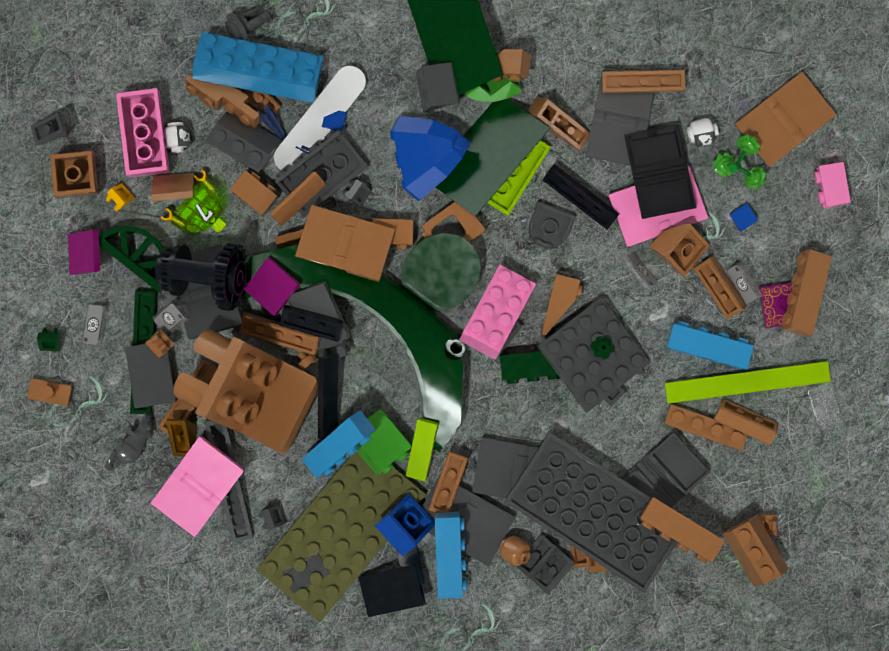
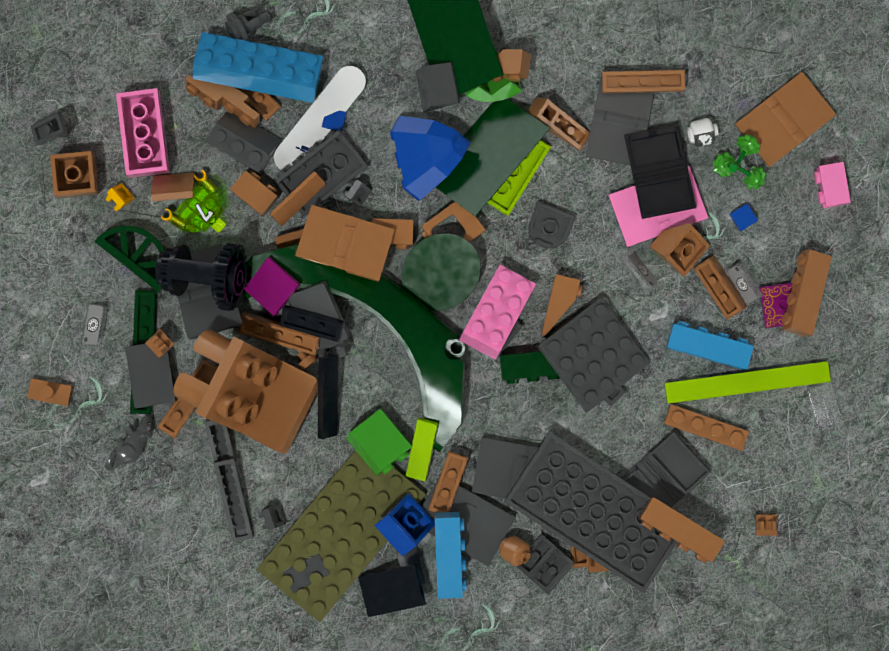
(49, 341): dark green tile -> none
(84, 252): magenta tile -> none
(171, 316): slope -> none
(176, 137): white head -> none
(181, 435): pearl gold slope -> none
(197, 486): bright pink piece -> none
(270, 120): dark blue piece -> none
(338, 444): dark azure brick -> none
(580, 197): black tile -> none
(596, 346): dark green plant -> none
(746, 421): medium nougat slope -> none
(755, 551): medium nougat slope -> none

